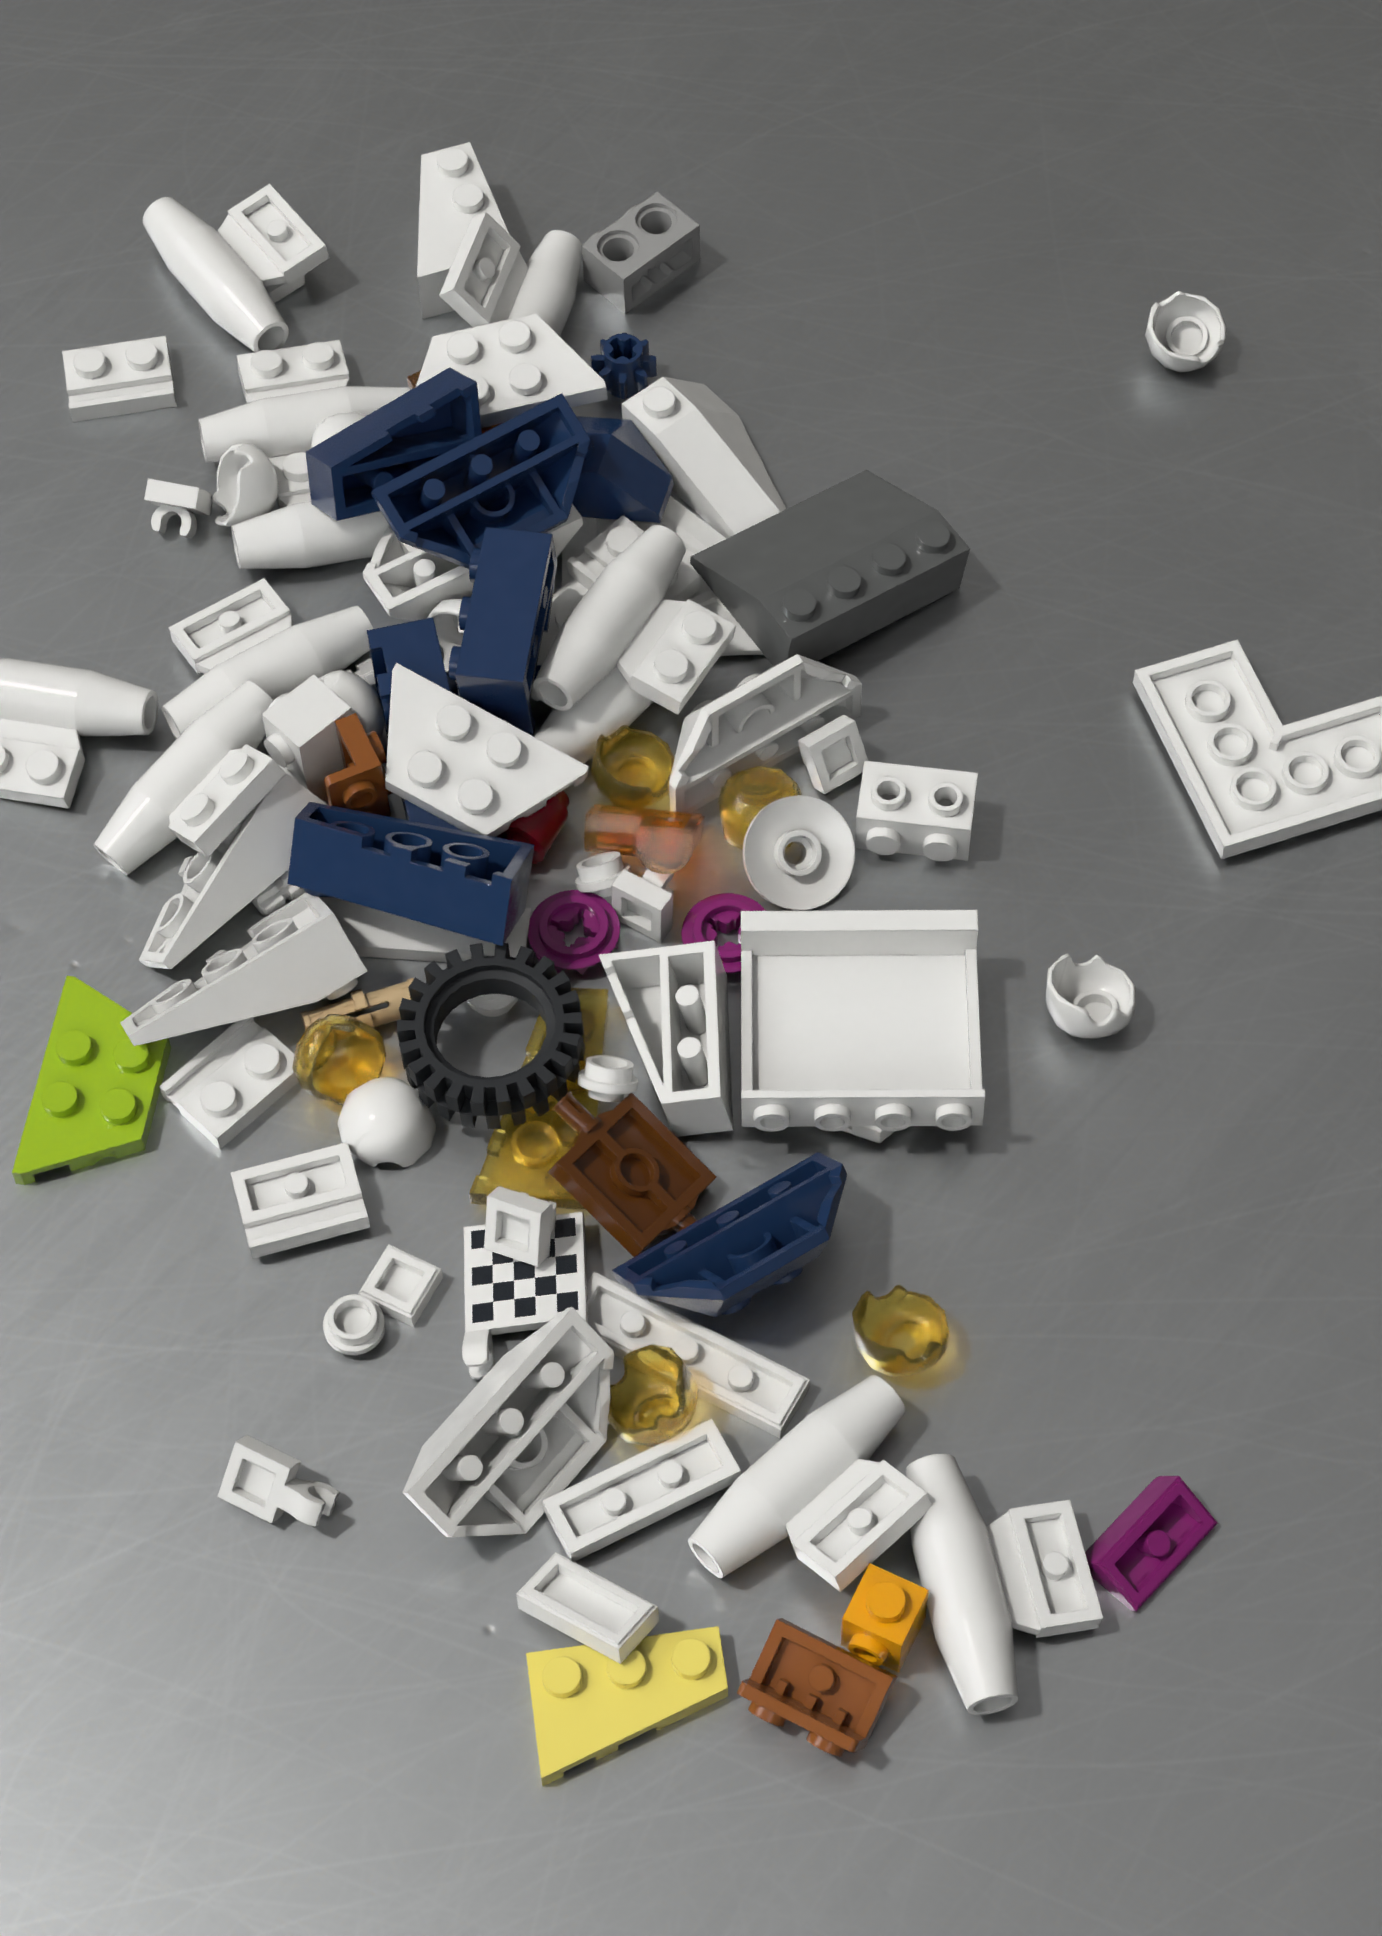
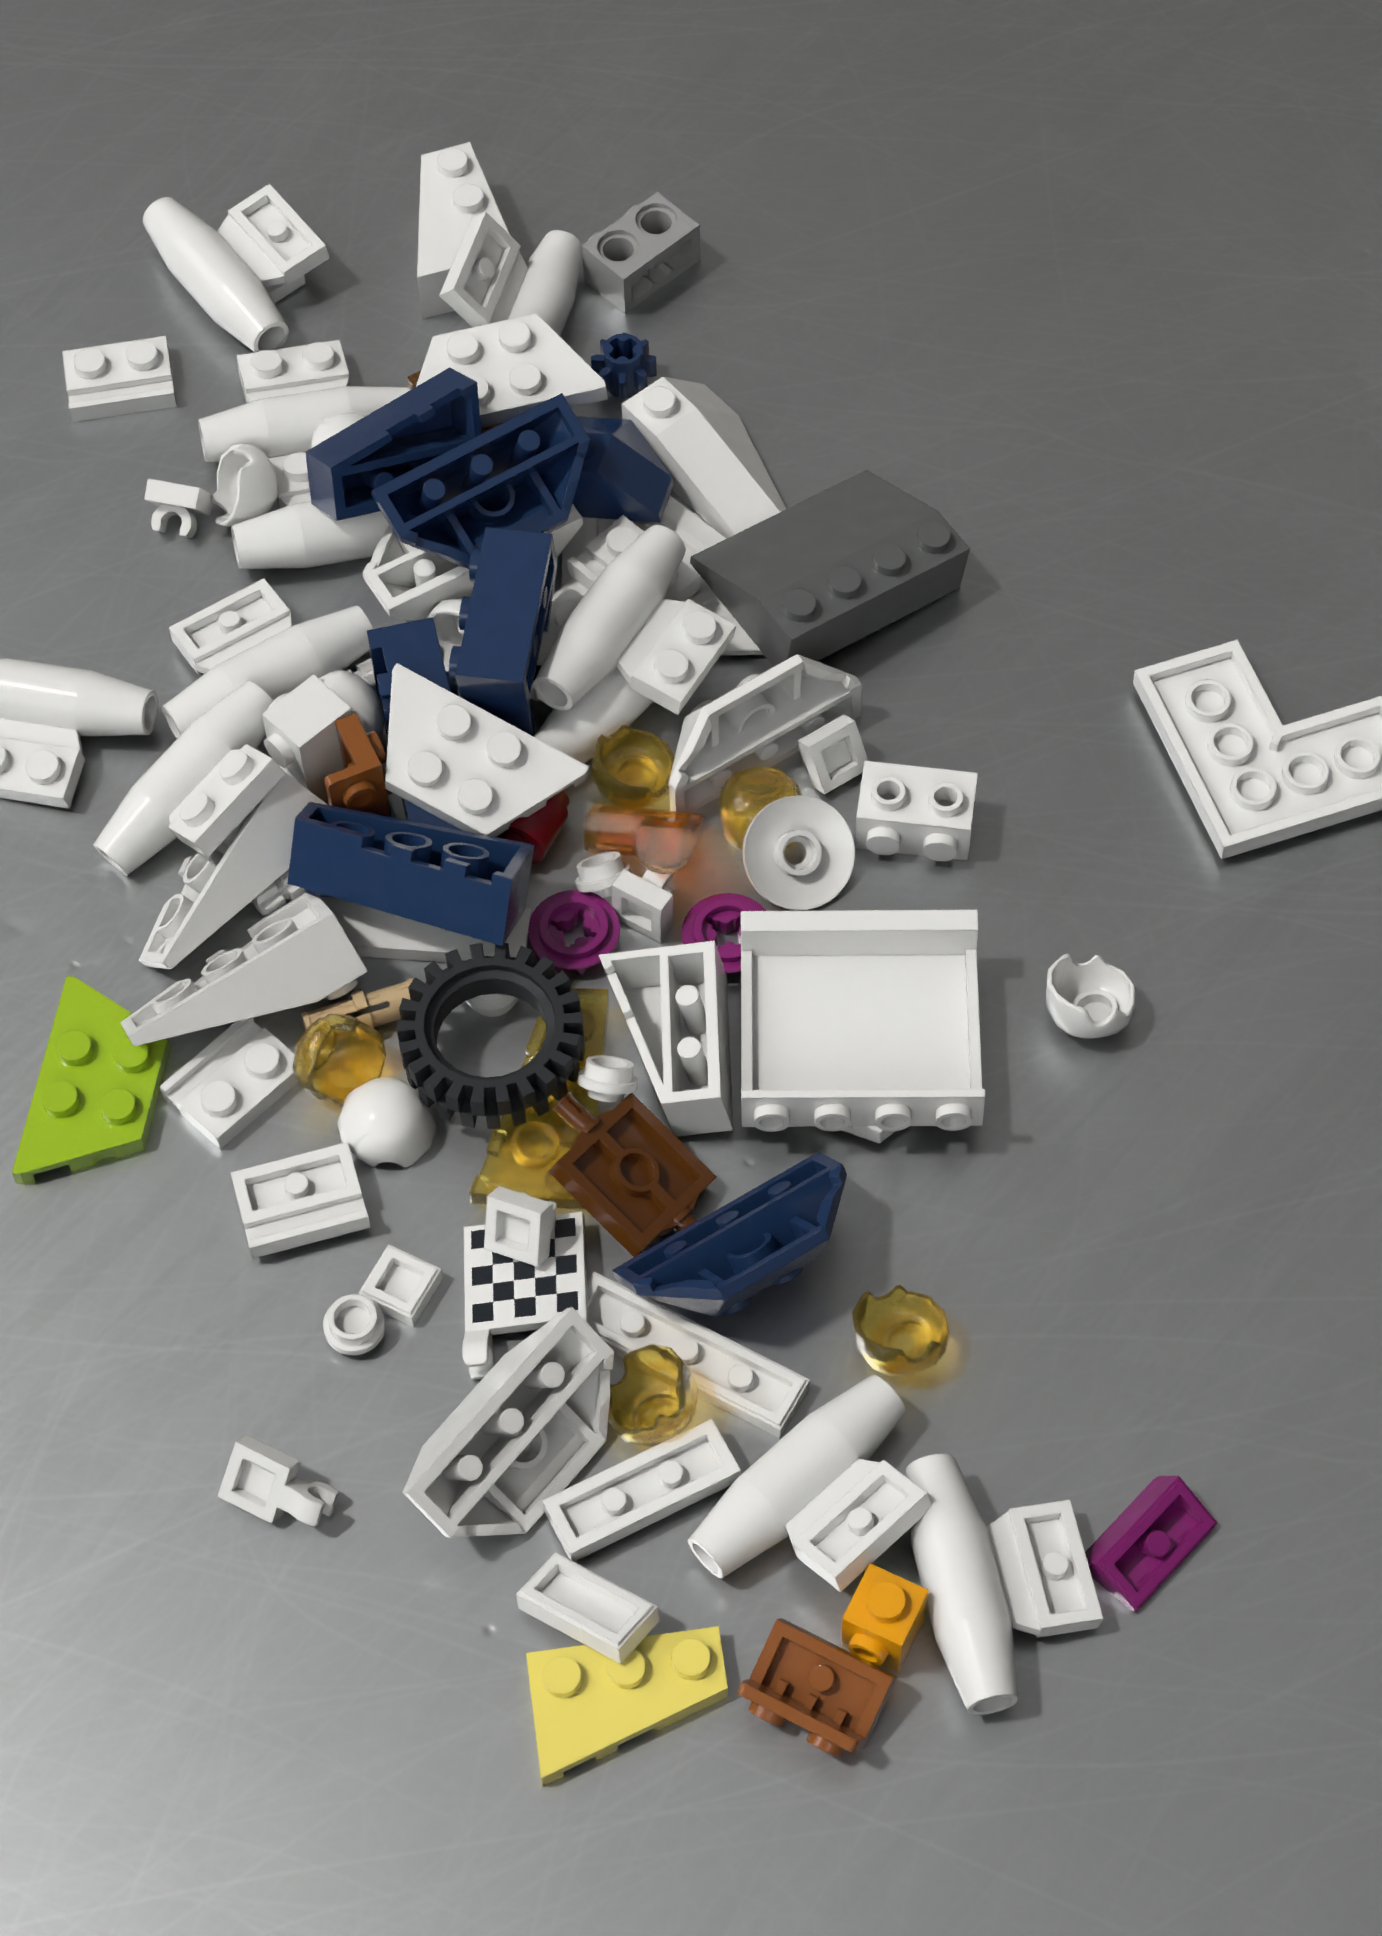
(1185, 332): white hair -> none

